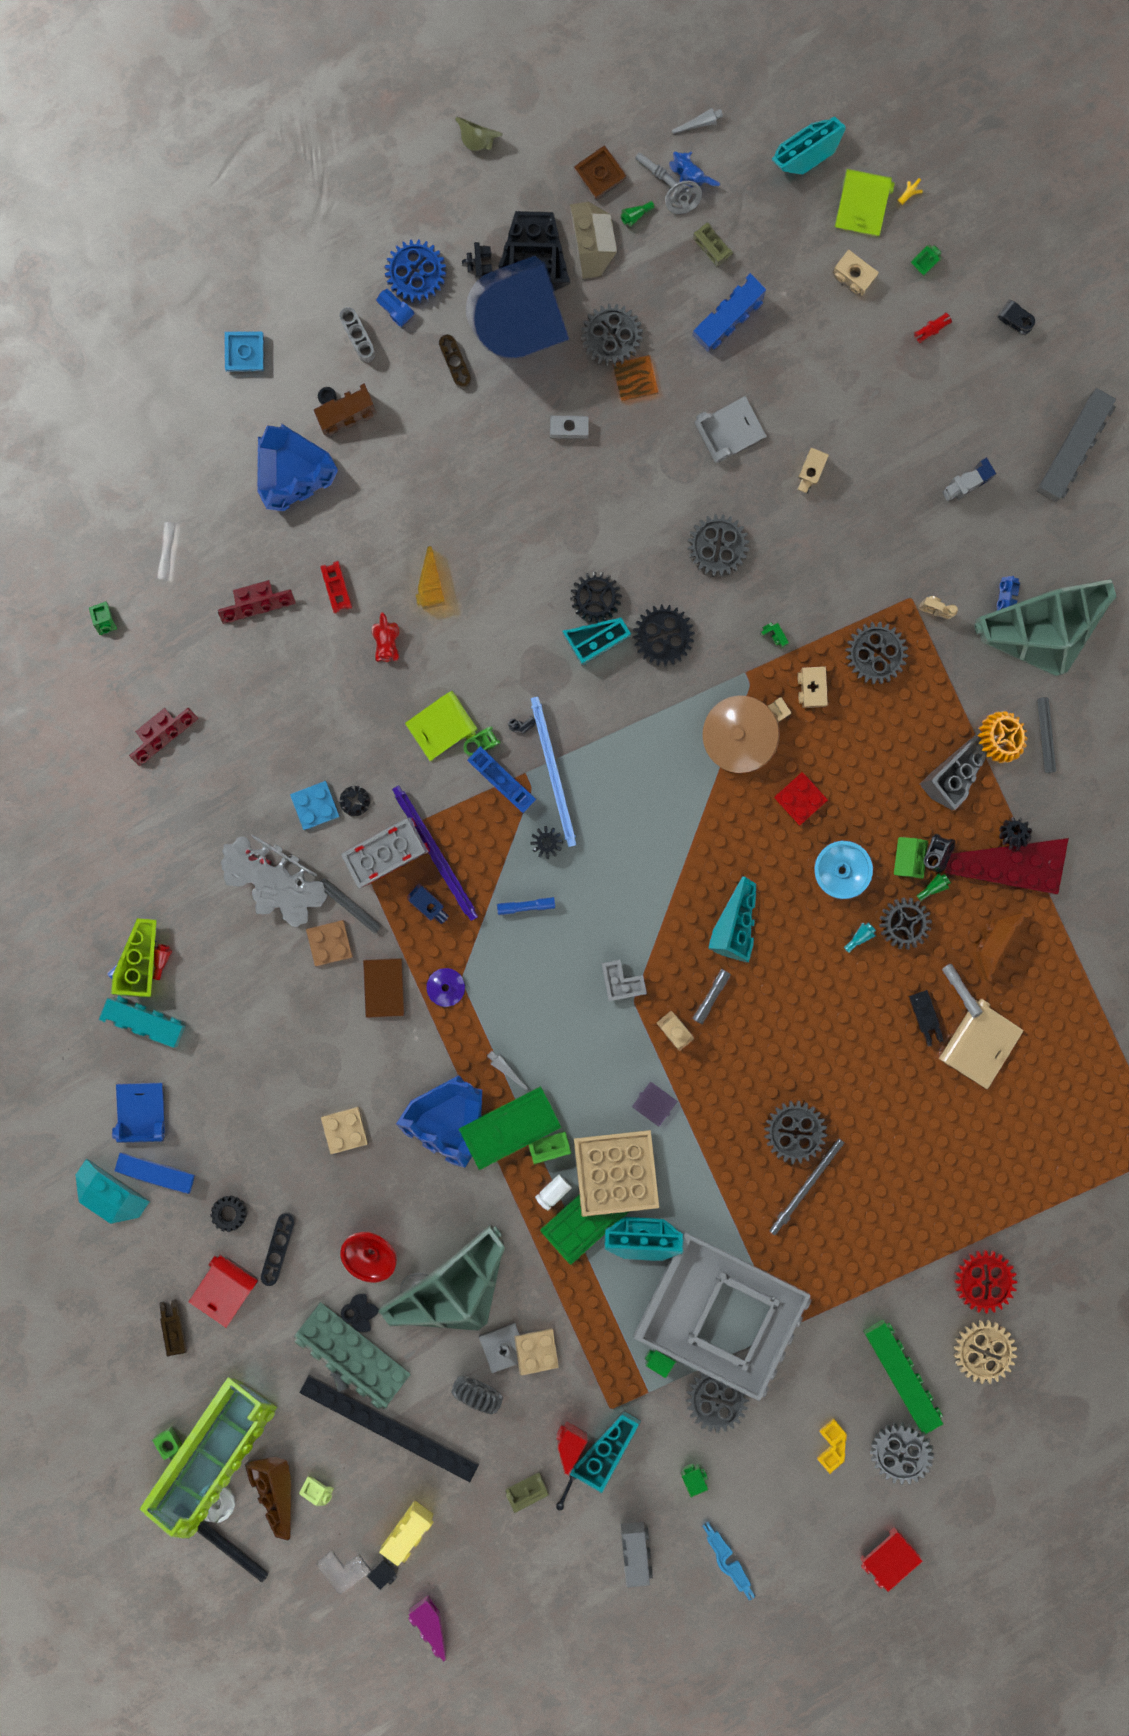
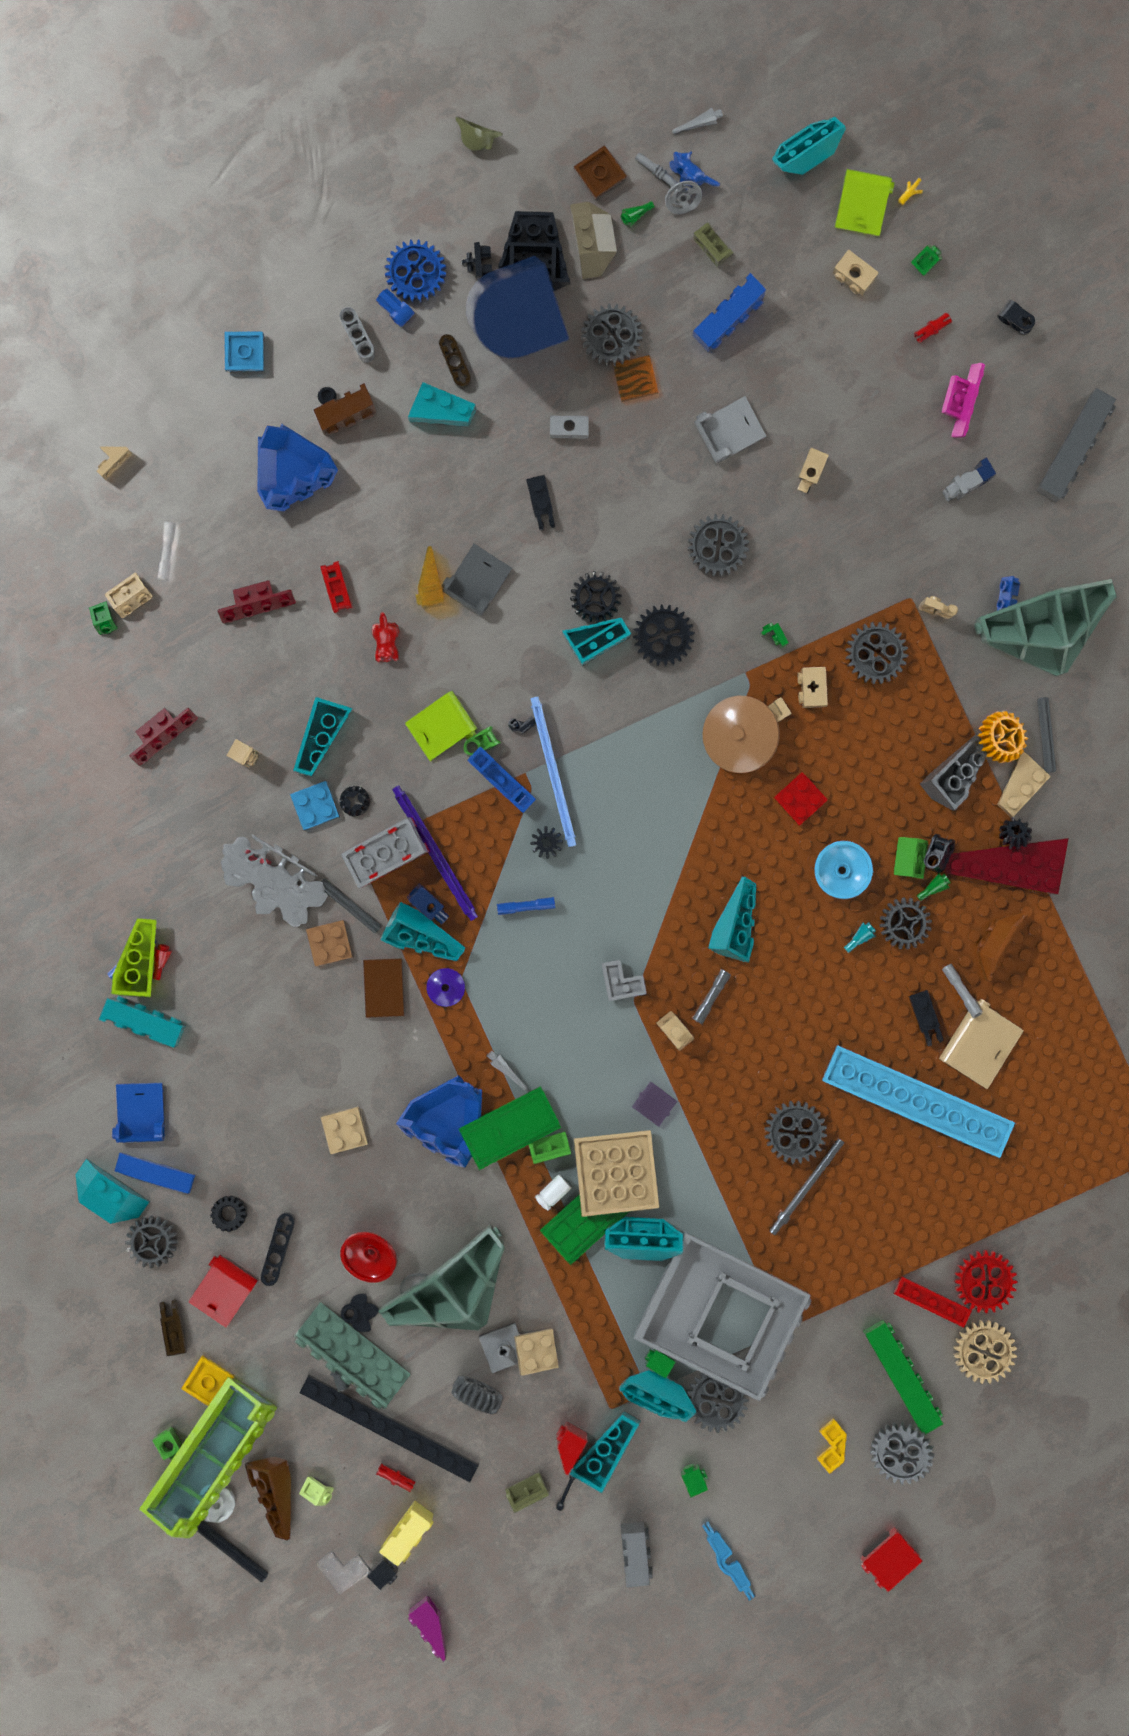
(117, 457): none -> tan slope
(128, 595): none -> tan bracket
(137, 1251): none -> dark grey gear
(206, 1380): none -> yellow tile
(243, 754): none -> tan slope
(322, 727): none -> teal wedge
(395, 1477): none -> red pin
(414, 930): none -> teal wedge
(441, 407): none -> teal wedge
(477, 582): none -> dark grey door
(540, 500): none -> black hinge
(658, 1395): none -> teal wedge
(918, 1101): none -> medium azure plate
(932, 1301): none -> red plate
(961, 399): none -> dark pink bracket
(1024, 782): none -> tan wing

